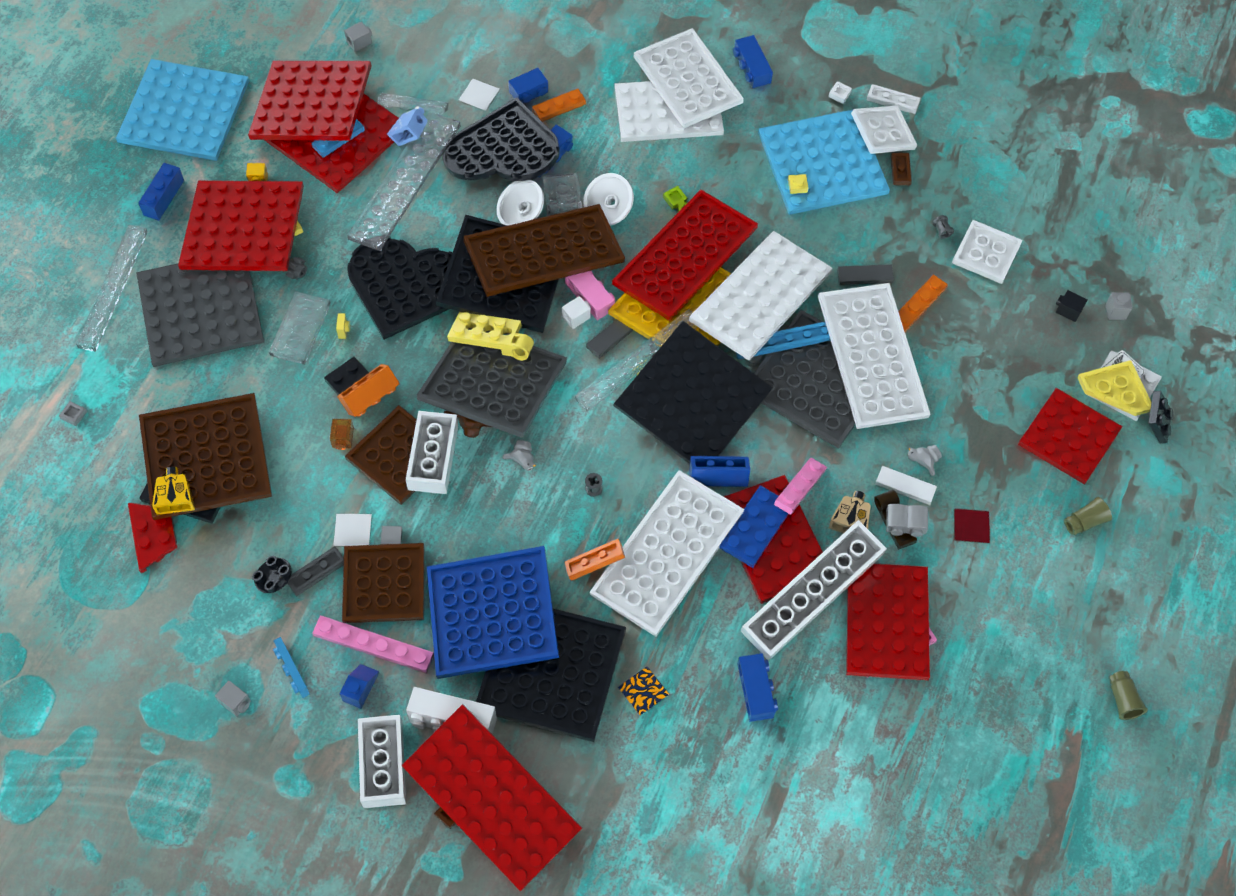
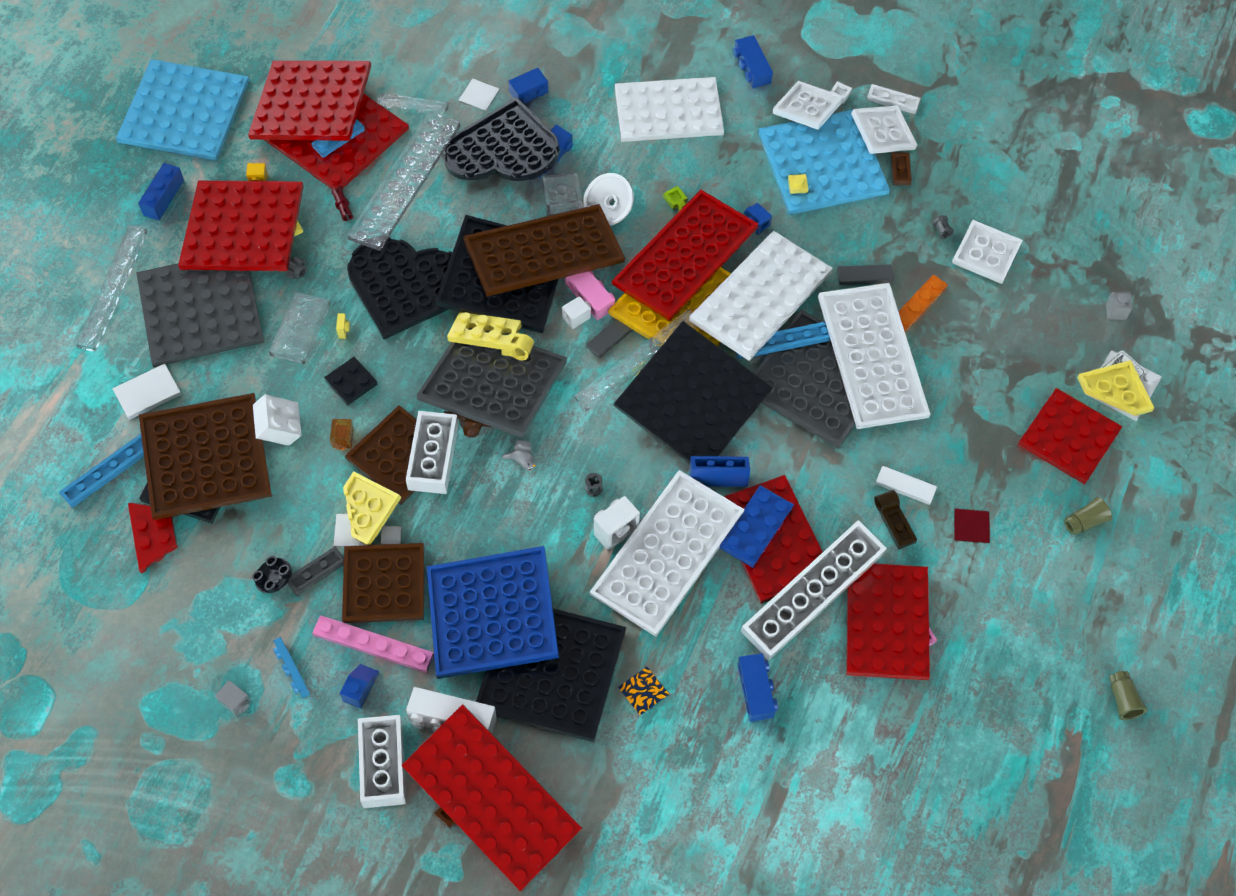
(72, 413): light grey tile -> none
(103, 472): none -> dark azure plate
(147, 391): none -> white tile
(172, 493): yellow torso -> none
(277, 420): none -> white brick
(342, 203): none -> dark red pin
(358, 36): light grey brick -> none
(368, 390): orange brick -> none
(368, 507): none -> light yellow plate
(408, 126): light blue torso -> none
(520, 202): white dish -> none
(559, 105): orange plate -> none
(594, 559): orange plate -> none
(616, 522): none -> white brick
(688, 78): white plate -> none
(759, 215): none -> blue brick
(800, 486): bright pink plate -> none
(808, 105): none -> white plate
(849, 512): tan torso -> none
(907, 519): light grey brick -> none
(925, 456): light grey animal -> none
(1070, 305): black brick -> none
(1160, 417): black plate -> none

